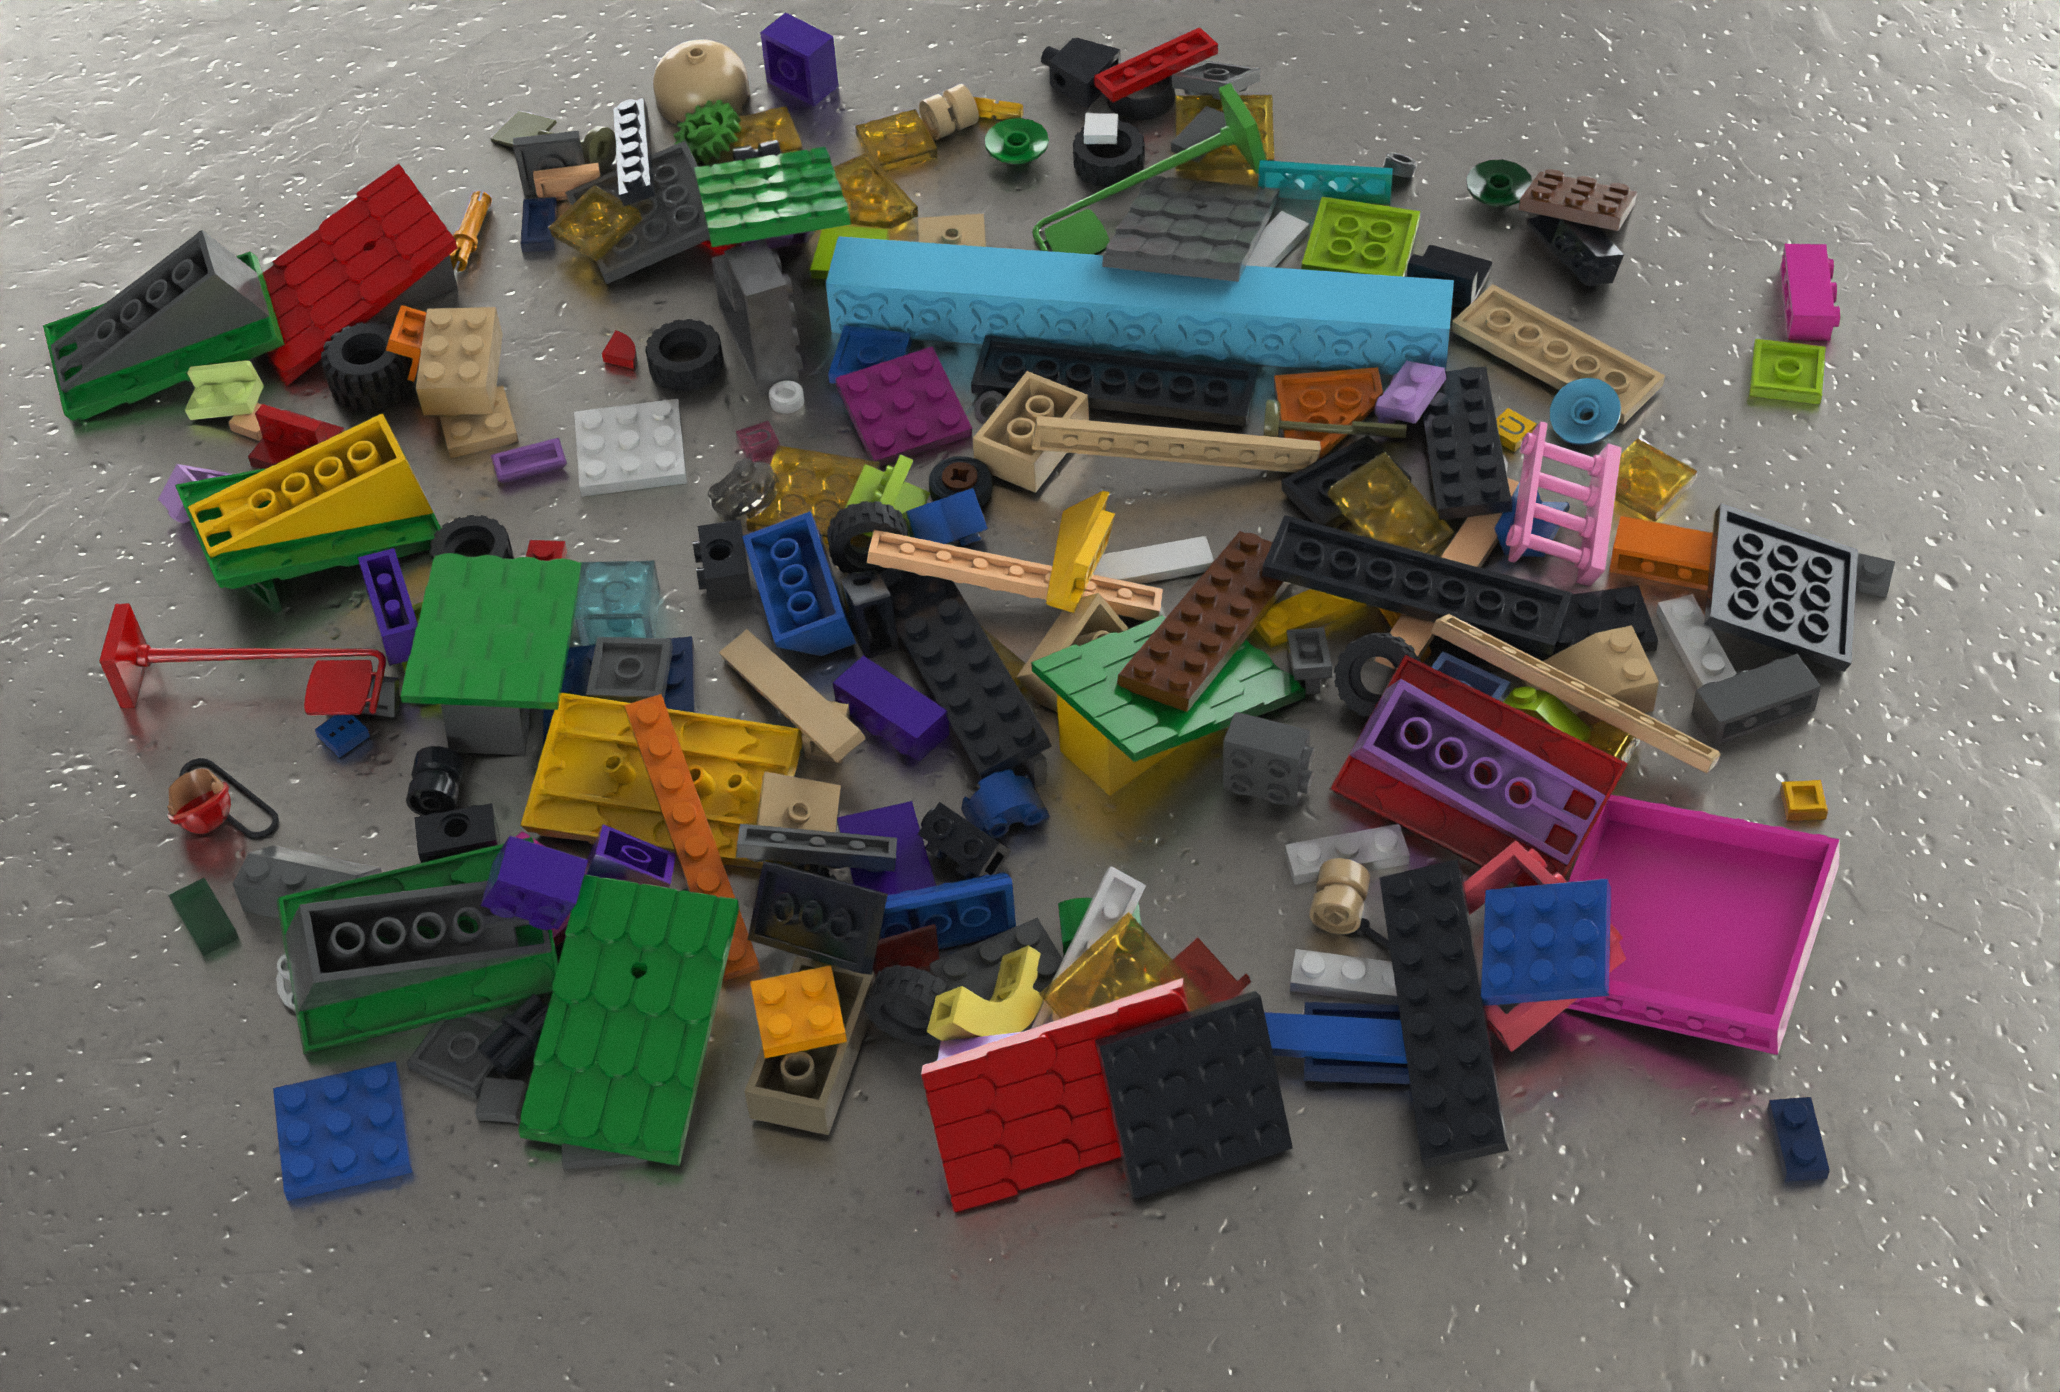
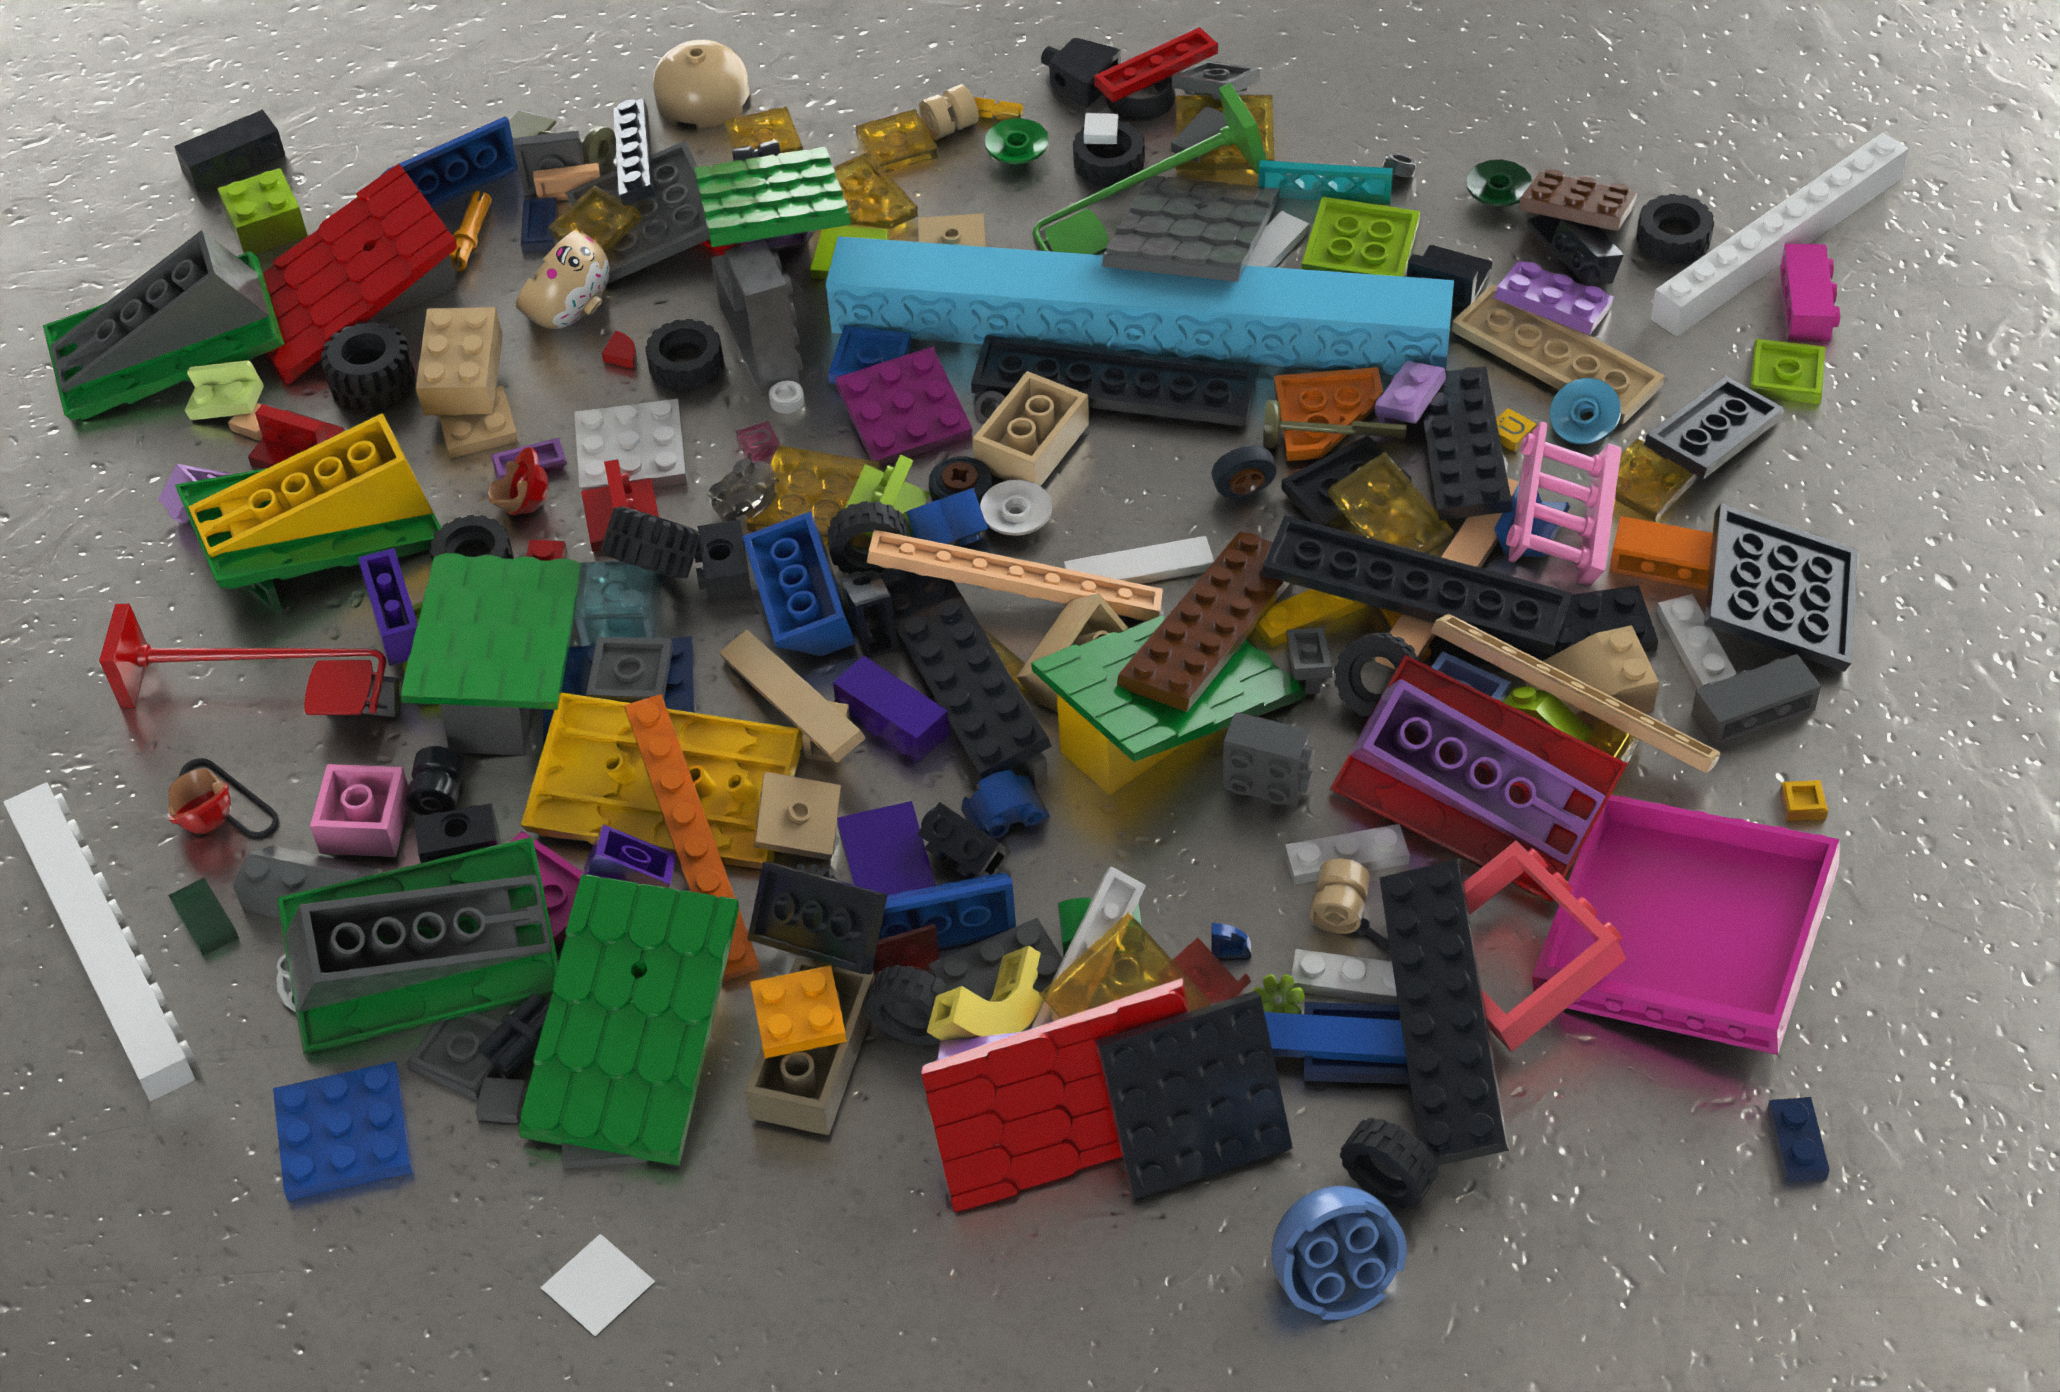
(101, 943): none -> white brick
(229, 150): none -> black brick
(262, 212): none -> lime brick
(342, 733): blue tile -> none
(360, 810): none -> bright pink brick
(408, 336): orange panel -> none
(463, 163): none -> blue slope
(522, 487): none -> red piece
(533, 883): dark purple brick -> none
(566, 283): none -> tan cylinder
(597, 1284): none -> white sticker
(621, 492): none -> red bracket
(650, 542): none -> black tyre
(709, 130): bright green gear -> none
(799, 59): dark purple brick -> none
(816, 847): dark grey plate -> none
(1016, 507): none -> white dish
(1079, 547): yellow wedge -> none
(1173, 444): tan tile -> none
(1229, 942): none -> blue tile
(1243, 471): none -> black wheel
(1279, 996): none -> lime plant
(1331, 1231): none -> medium blue cylinder
(1389, 1163): none -> black tyre
(1546, 942): blue plate -> none
(1554, 297): none -> medium lavender plate
(1678, 210): none -> black tyre
(1714, 427): none -> plate
(1760, 245): none -> white brick
(1874, 575): dark grey plate -> none

